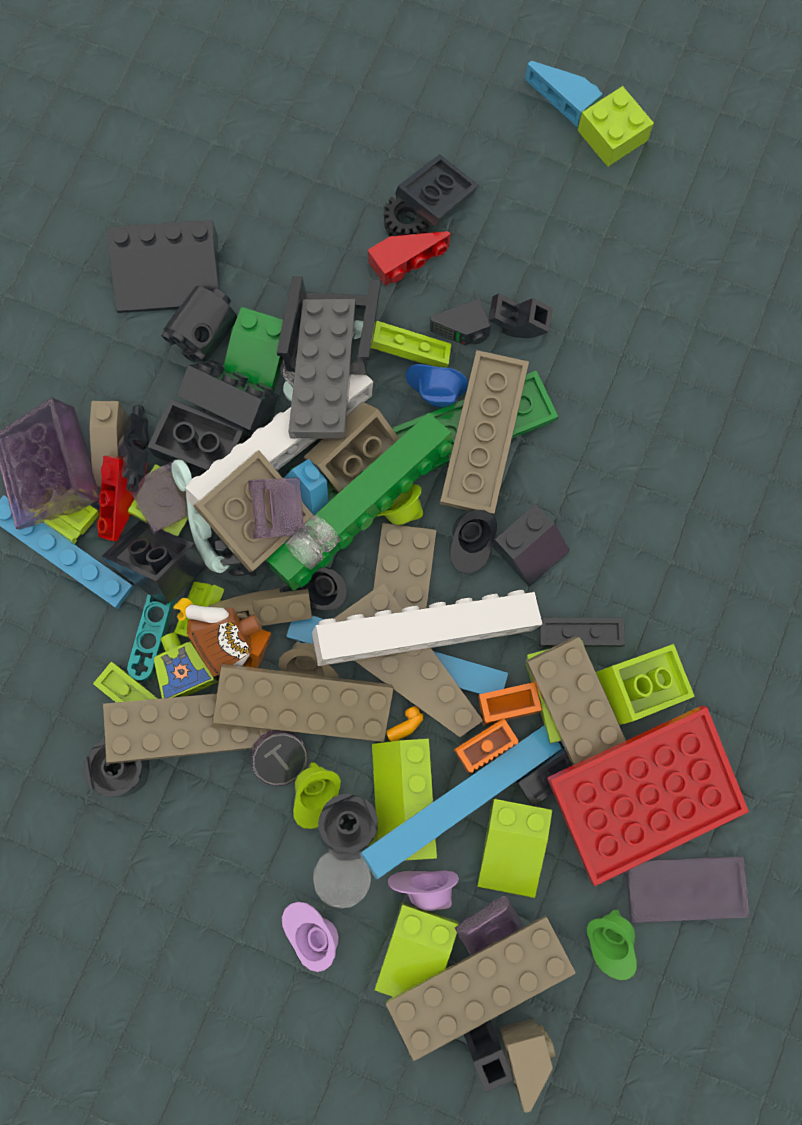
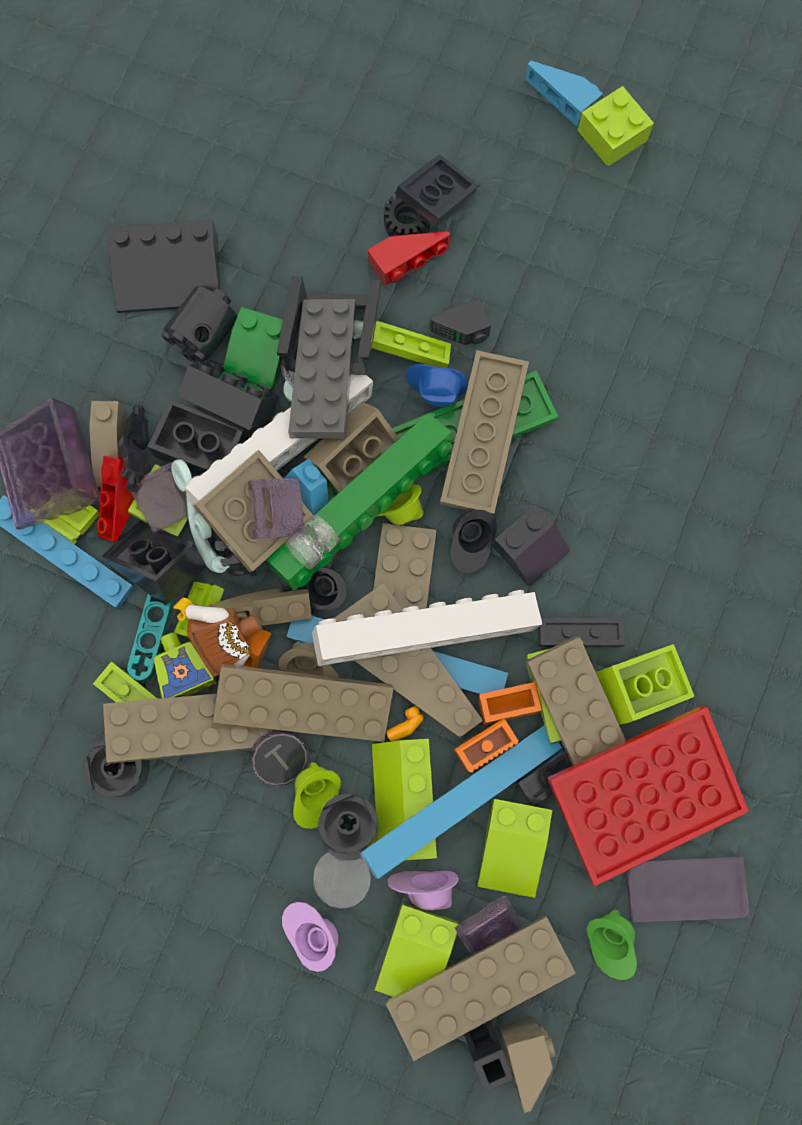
(520, 319): black brick -> none

